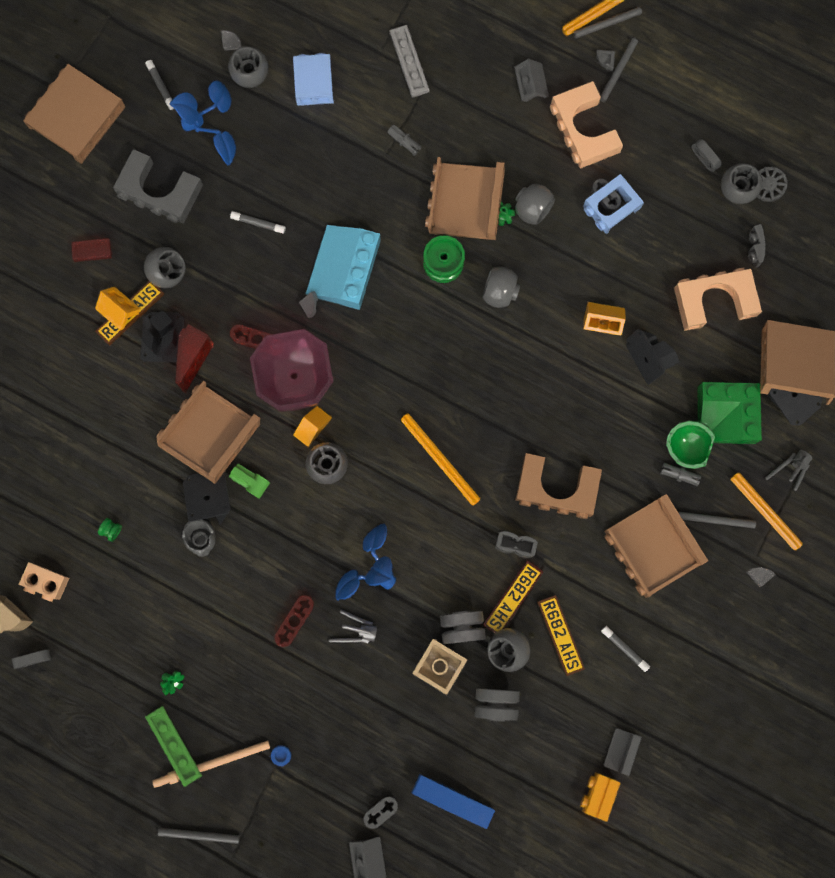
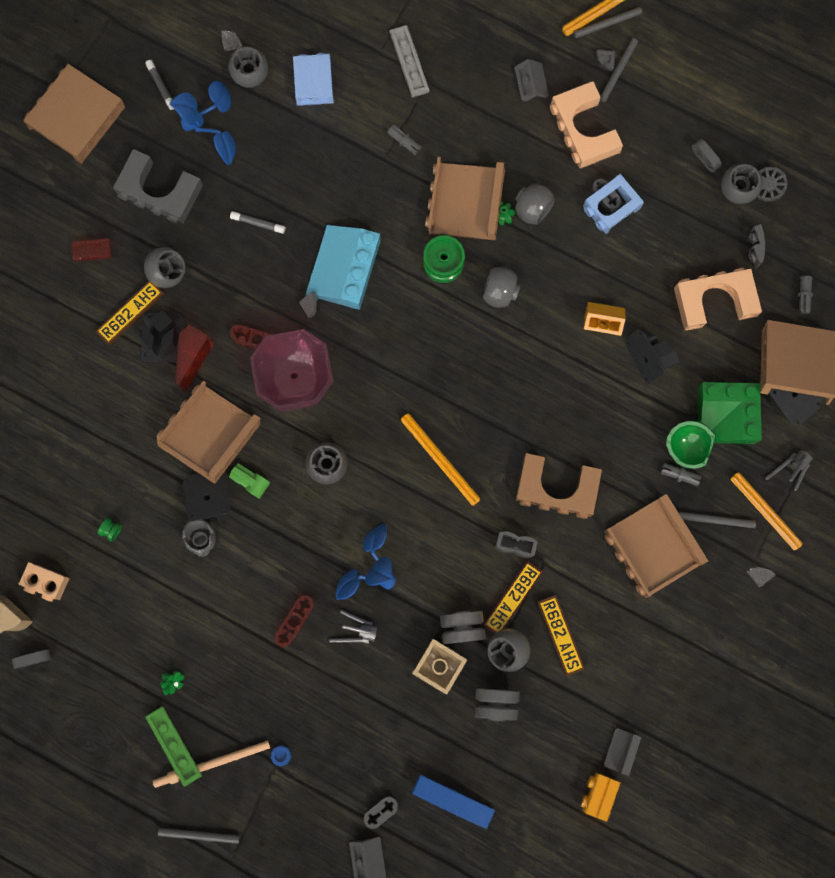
(116, 307): light orange panel -> none
(311, 426): light orange slope -> none
(625, 648): dark grey bar -> none
(805, 294): none -> dark grey axle

